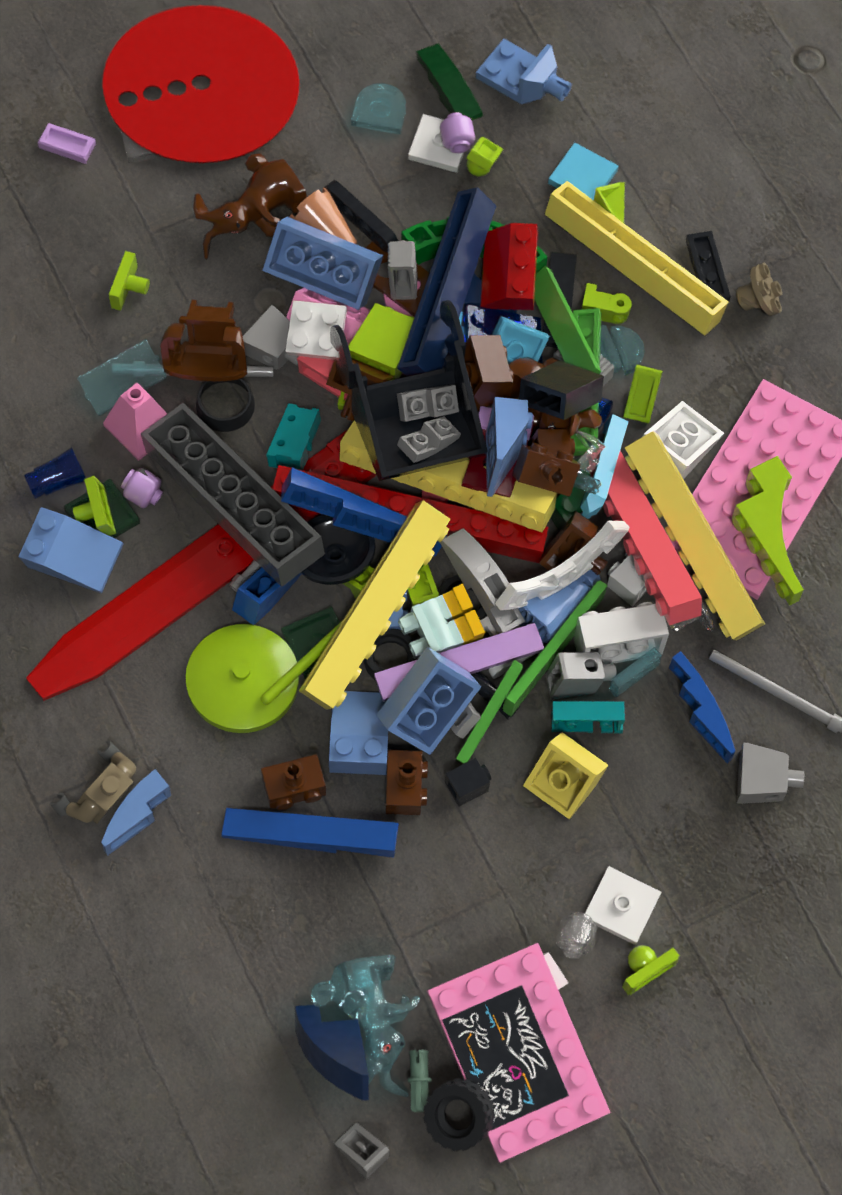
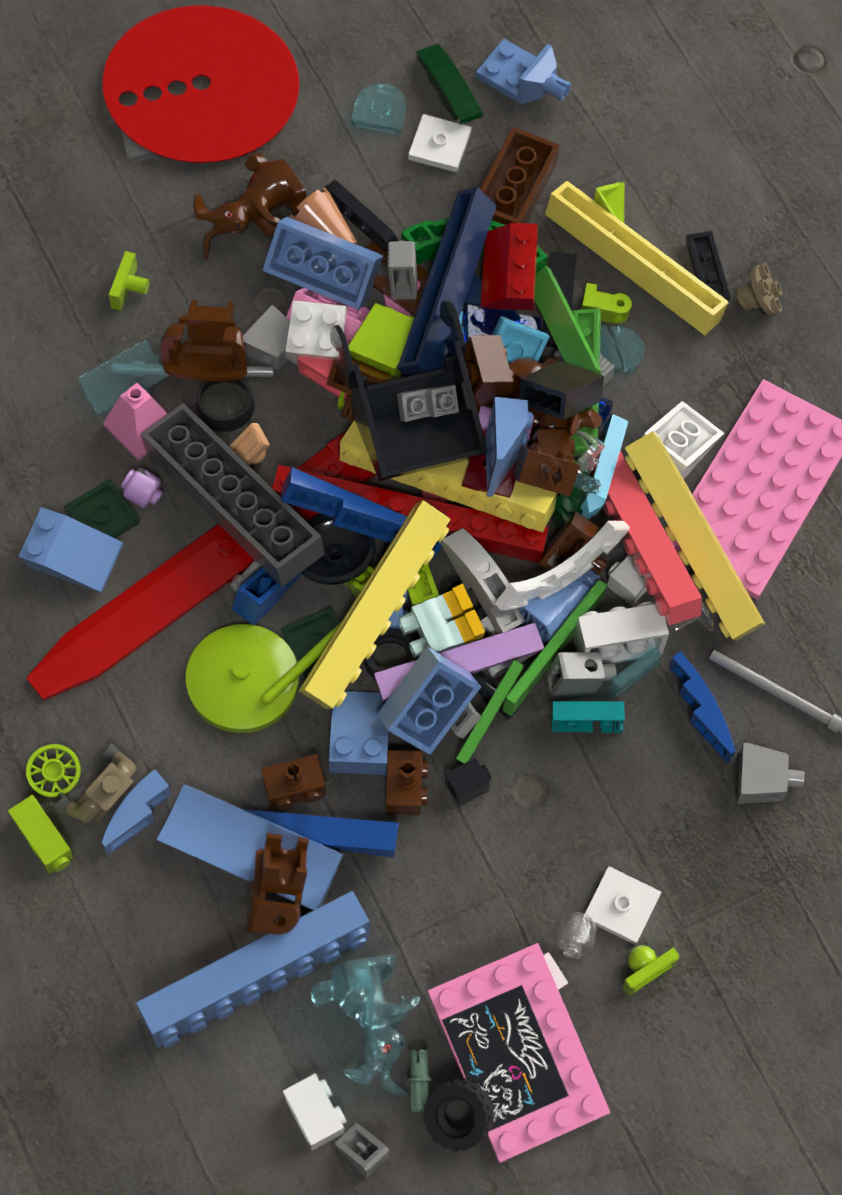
(41, 835): none -> lime brick
(53, 770): none -> lime wheel
(55, 475): clear blue plant -> none
(66, 143): lavender tile -> none
(97, 507): lime tile -> none
(231, 837): none -> medium blue arch
(251, 445): none -> light nougat tile
(254, 970): none -> medium blue brick
(276, 872): none -> reddish brown piece
(294, 437): teal piece -> none
(314, 1111): none -> white brick
(334, 1050): dark blue slope -> none
(432, 438): light grey slope -> none
(457, 133): lavender head -> none
(482, 157): lime tile -> none
(519, 175): none -> reddish brown brick
(565, 775): light yellow slope -> none
(583, 170): medium azure tile -> none
(642, 394): lime tile -> none
(761, 525): lime arch -> none

